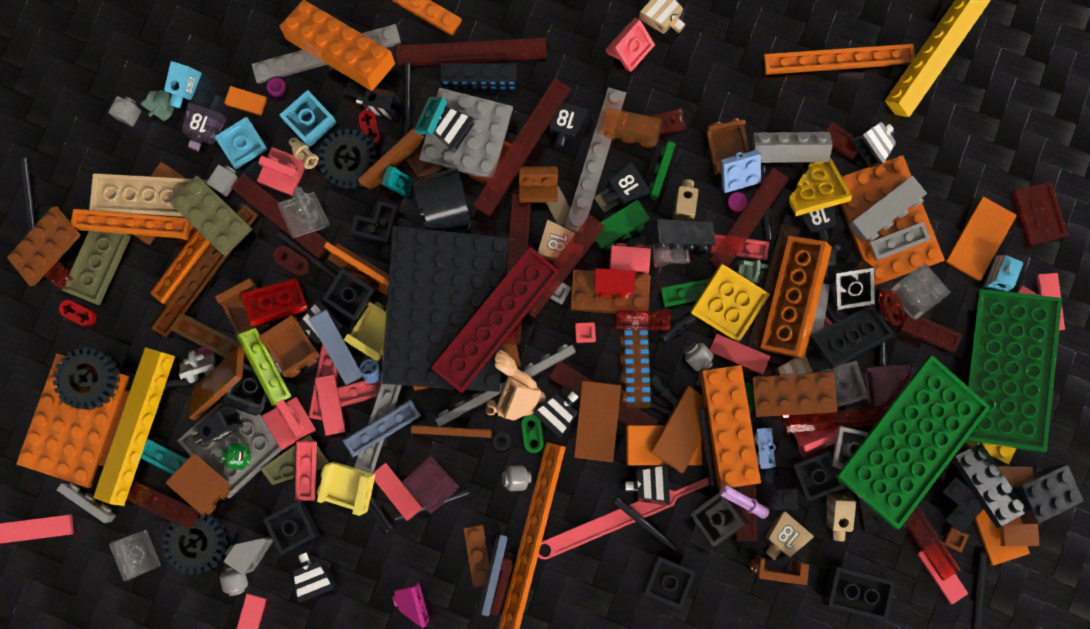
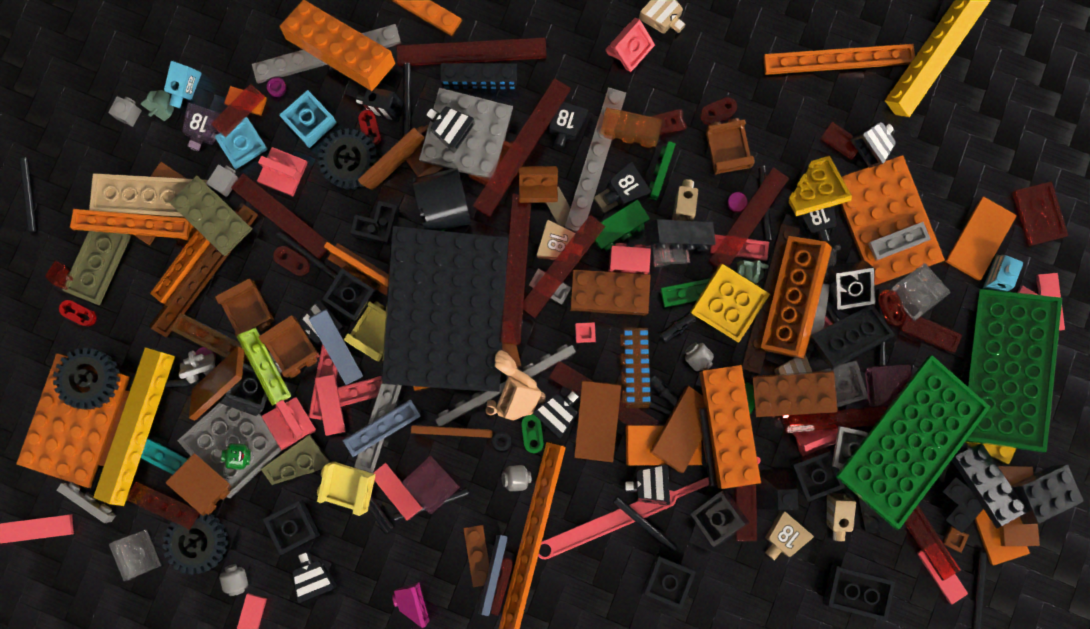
(43, 246): dark orange plate -> none
(217, 427): black torso -> none
(237, 111): none -> clear red plate
(247, 555): light grey slope -> none
(273, 302): red plate -> none
(302, 152): tan piece -> none
(303, 213): clear bracket -> none
(306, 470): coral tile -> none
(372, 366): medium blue wheel -> none
(398, 181): teal plate -> none
(430, 115): teal plate -> none
(495, 320): dark red plate -> none
(614, 282): red brick -> none
(643, 319): clear red plate -> none
(719, 110): none -> clear red plate
(740, 354): coral tile -> none
(741, 171): light blue plate -> none
(750, 505): lavender axle -> none
(764, 440): light blue plate -> none
(793, 146): light grey brick -> none
(798, 575): dark orange panel -> none
(887, 209): light grey brick -> none

